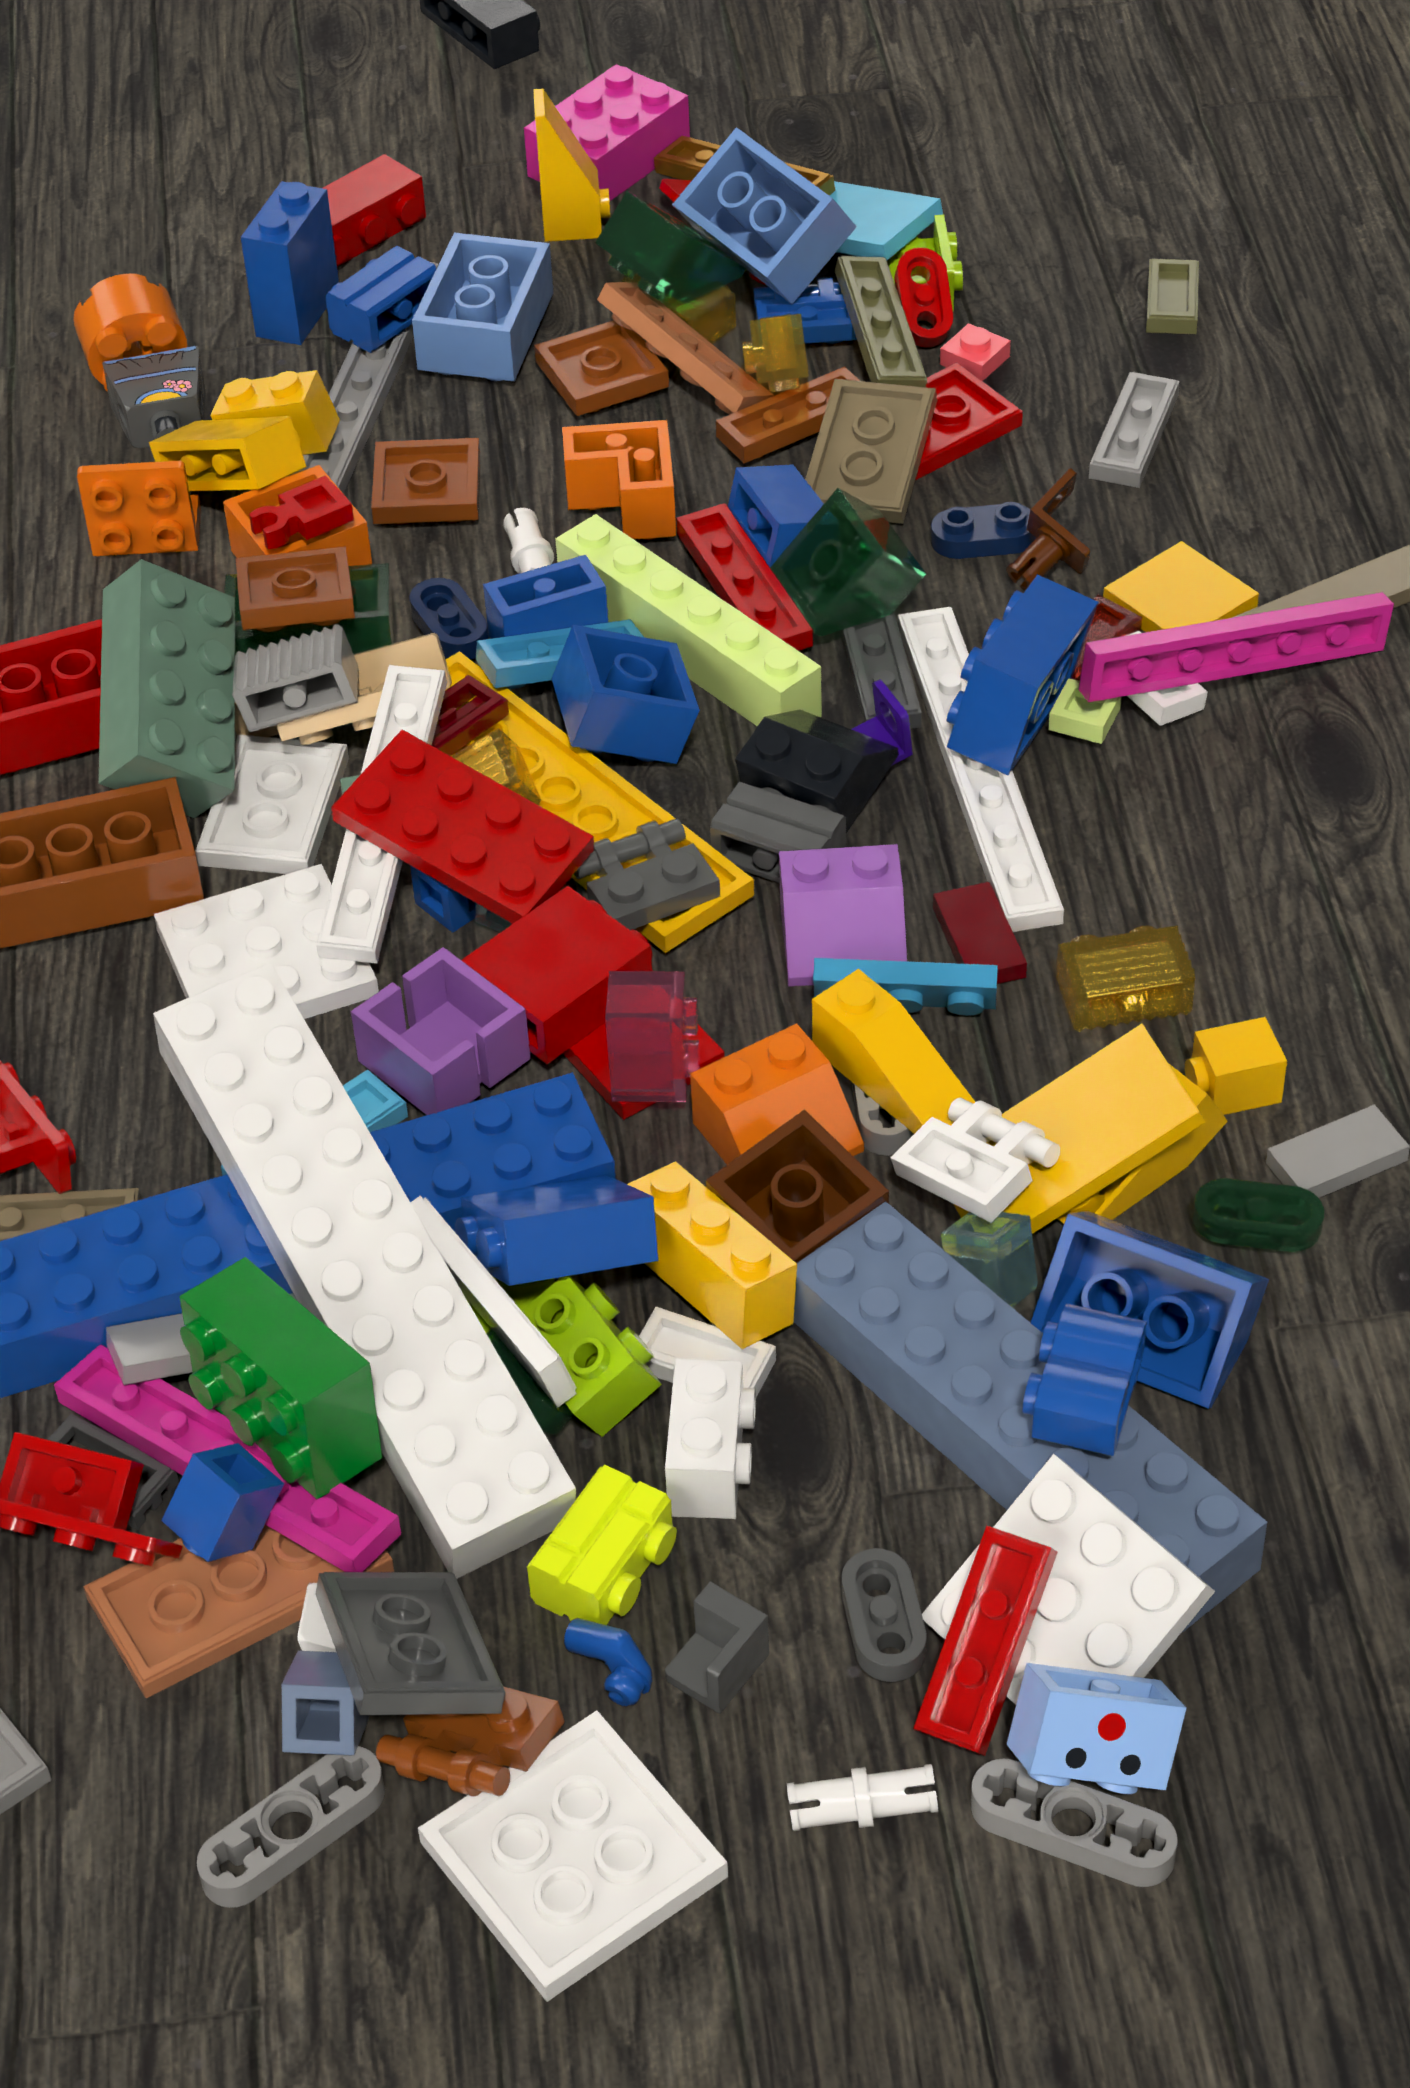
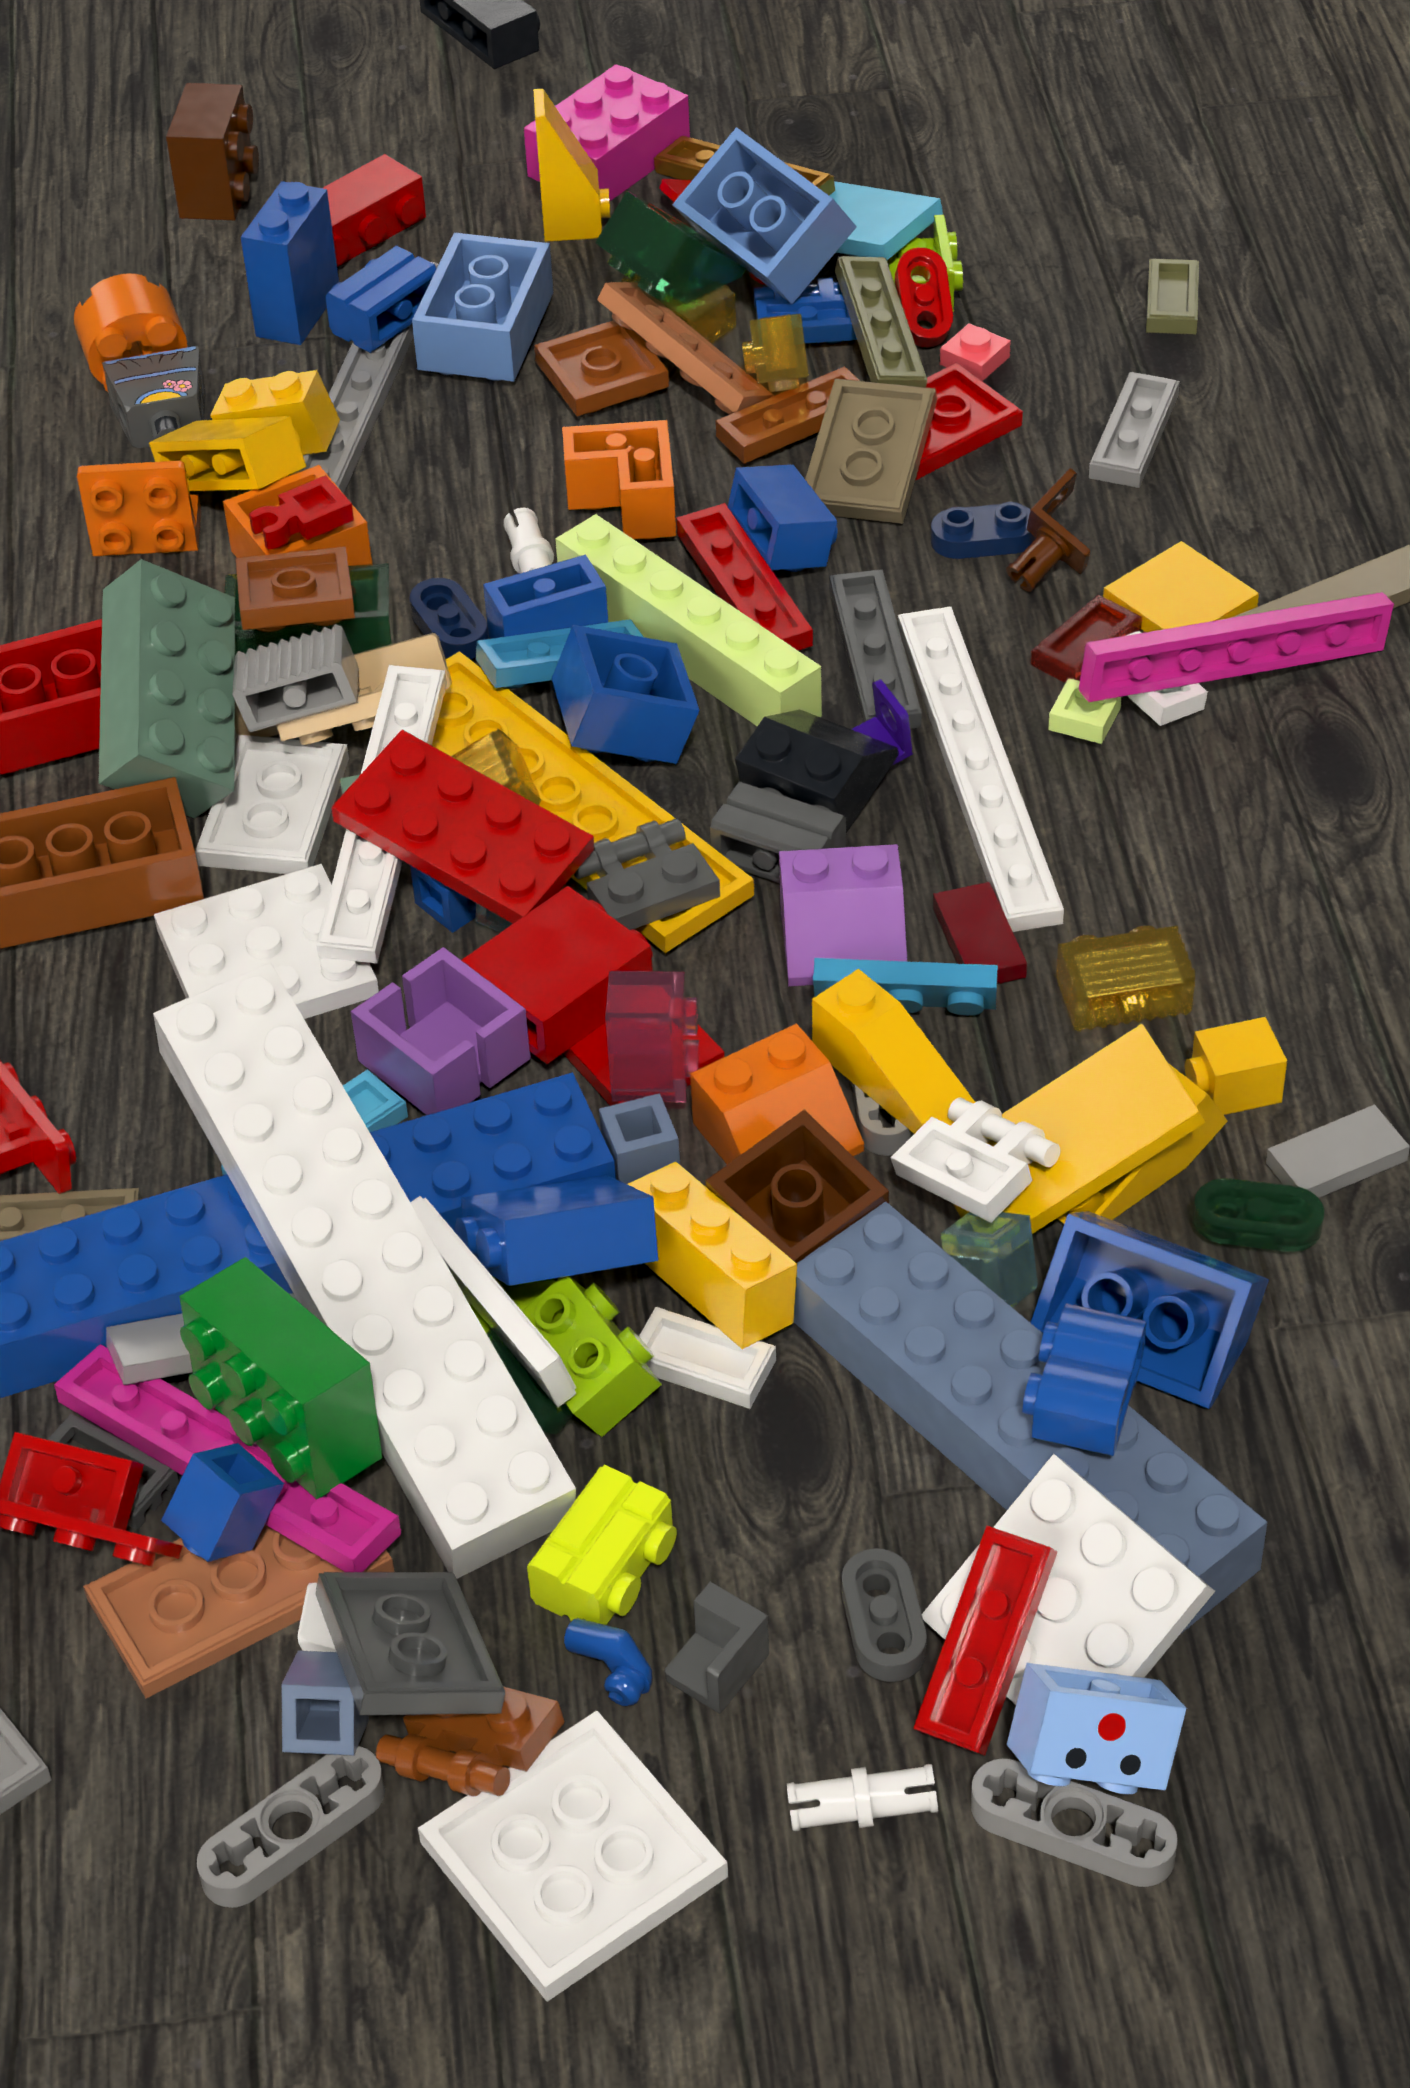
(212, 151): none -> reddish brown brick
(426, 481): dark orange plate -> none
(471, 720): dark red tile -> none
(639, 1137): none -> sand blue brick
(705, 1438): white brick -> none
(846, 566): clear green slope -> none
(1019, 673): blue brick -> none

